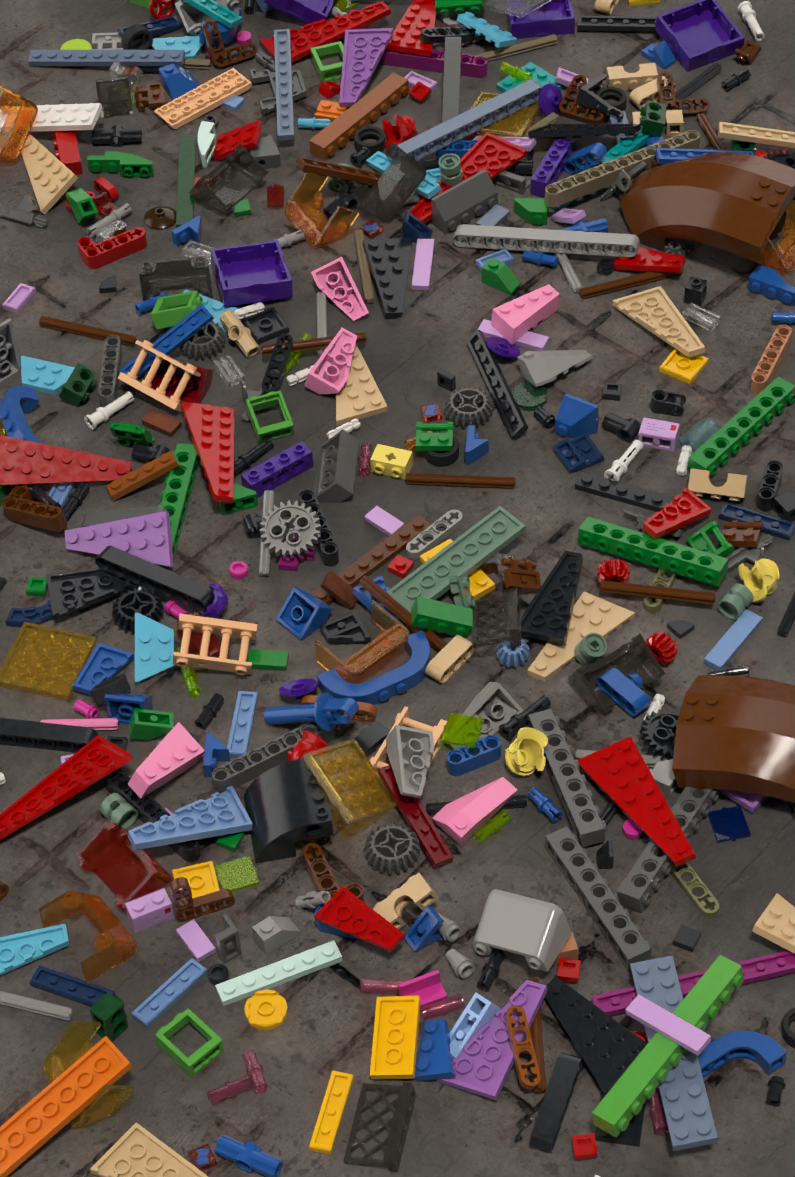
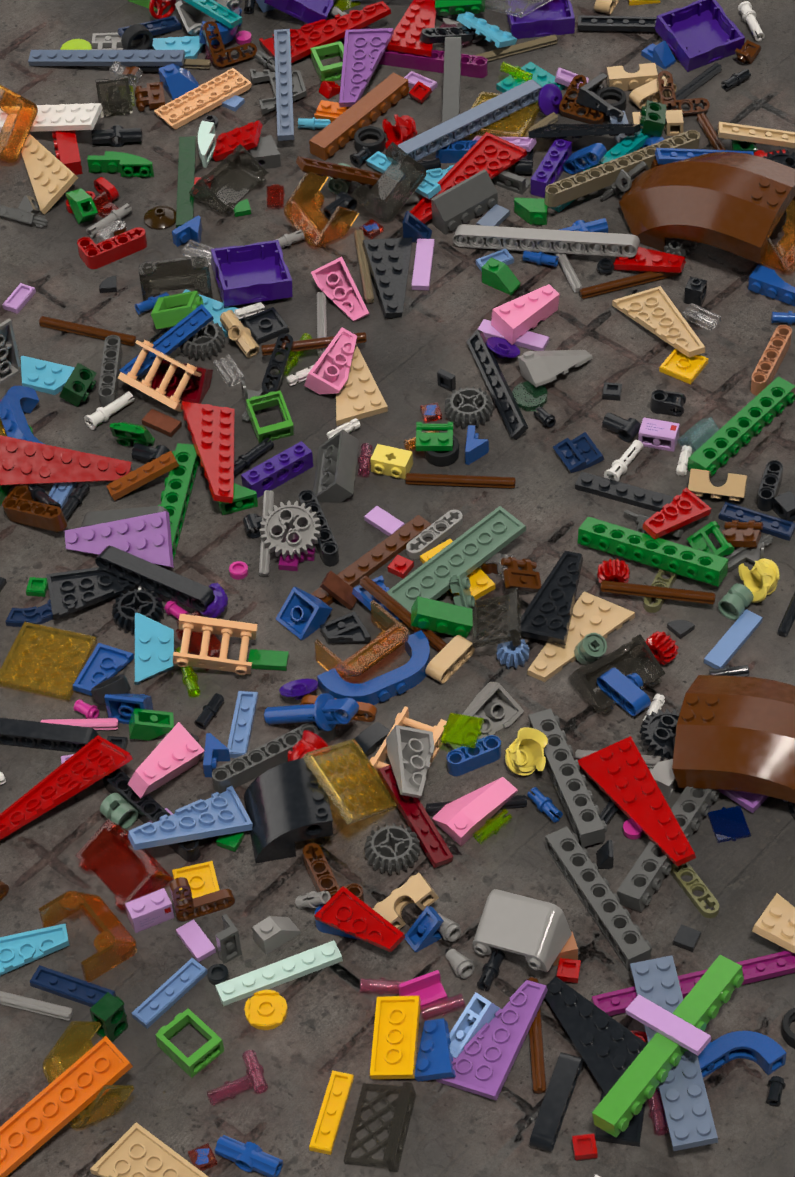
(237, 874): clear neon green piece -> none
(450, 169): sand green wheel -> none
(520, 721): black pin -> none
(522, 1047): dark orange beam -> none
(568, 215): lavender tile -> none
(576, 417): blue slope -> none

